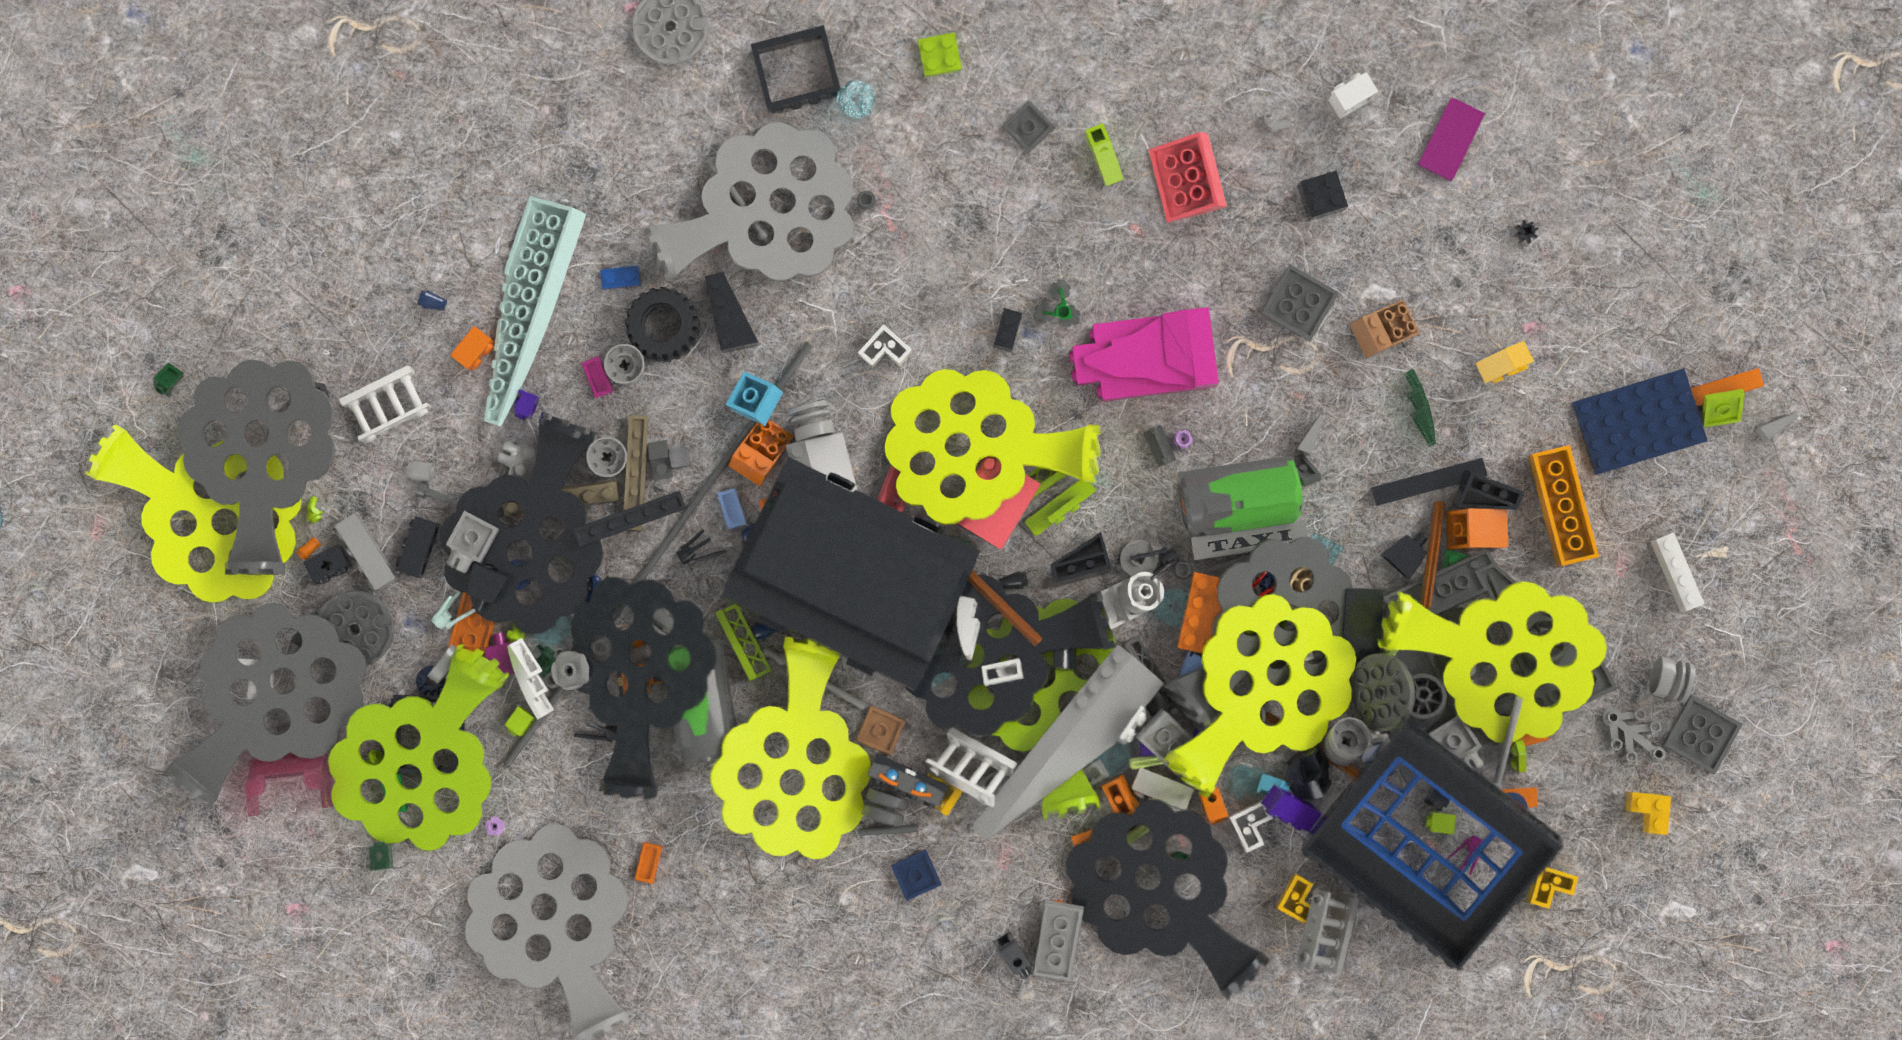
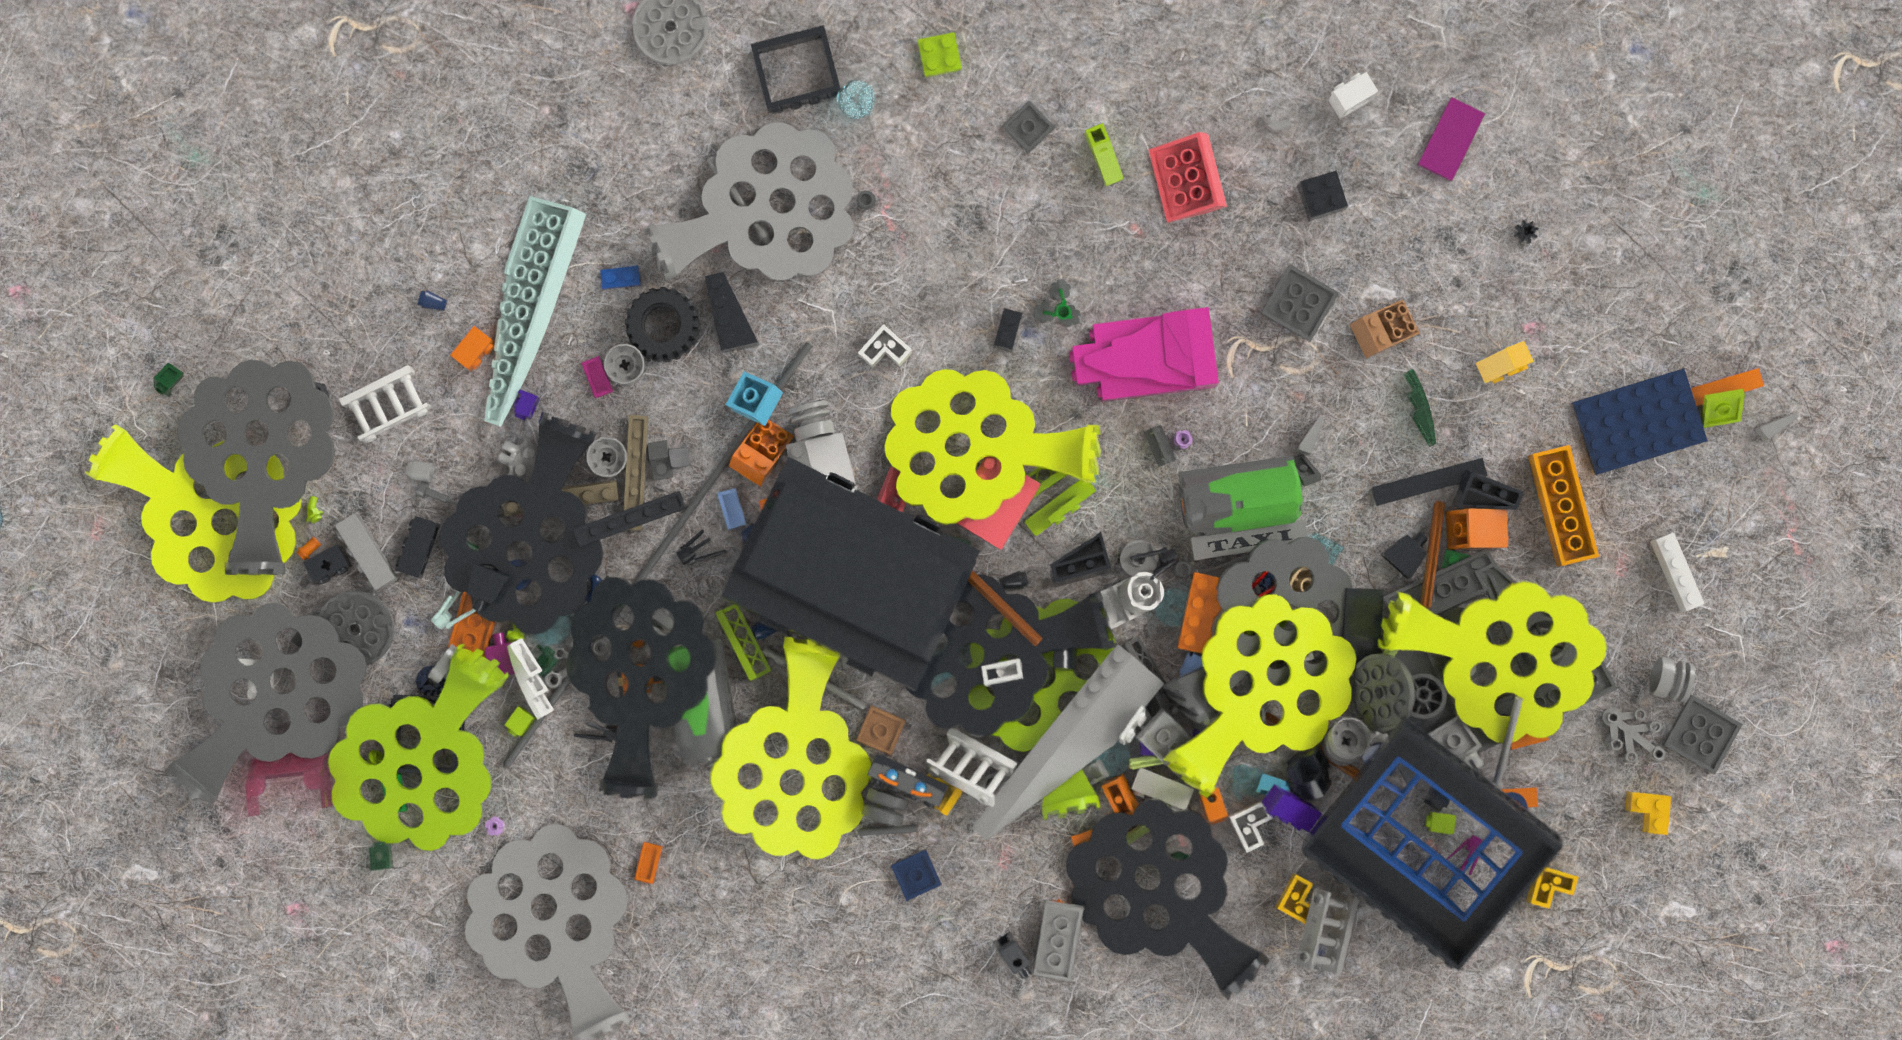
(470, 542): light grey plate -> none
(580, 670): light grey plate -> none
(967, 625): white slope -> none
(1519, 756): lime plate -> none

